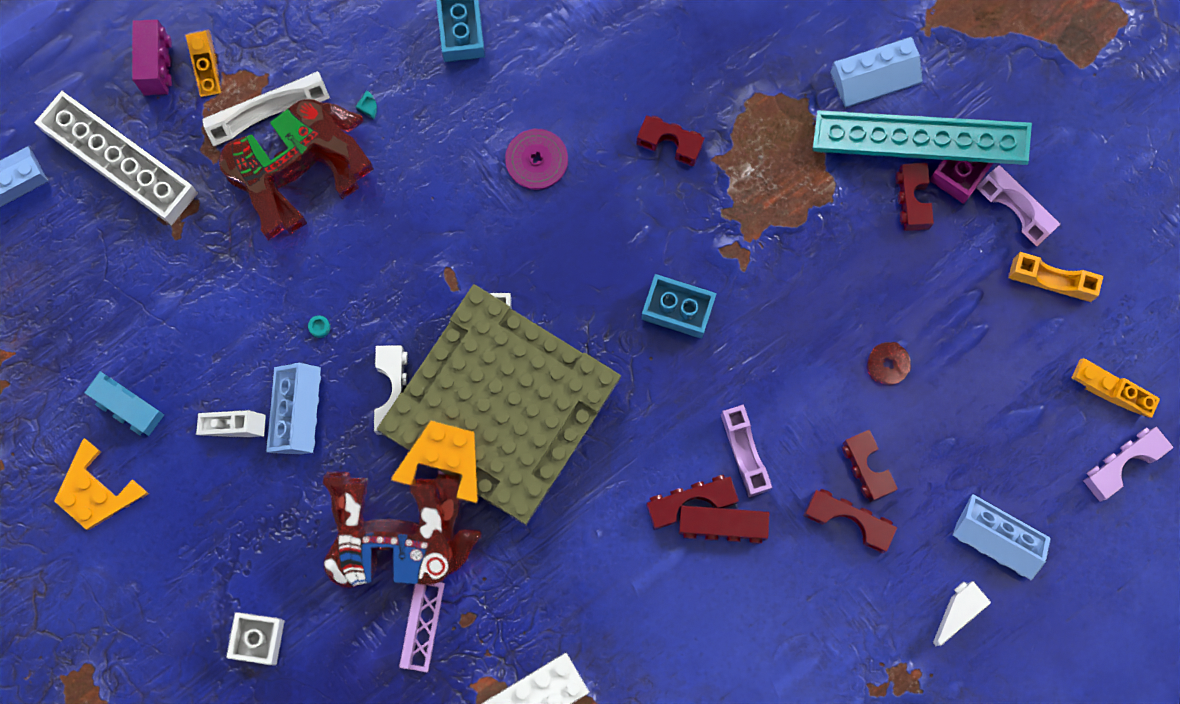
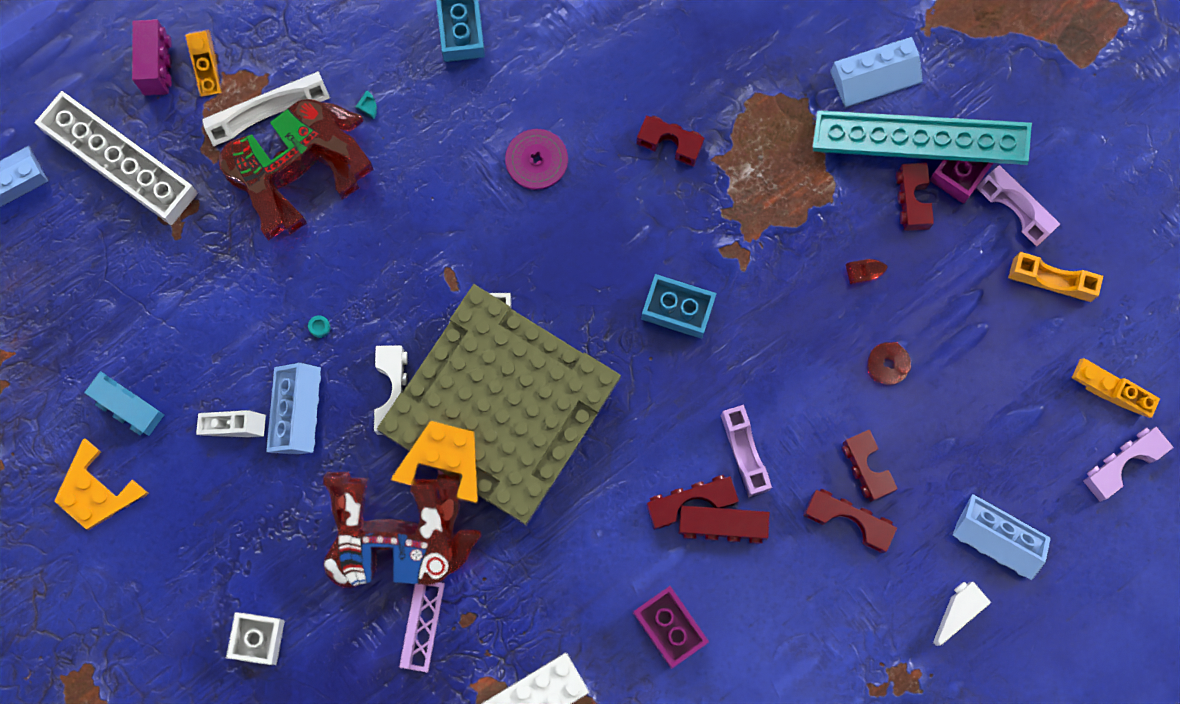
(670, 627): none -> magenta brick
(864, 270): none -> clear red plate

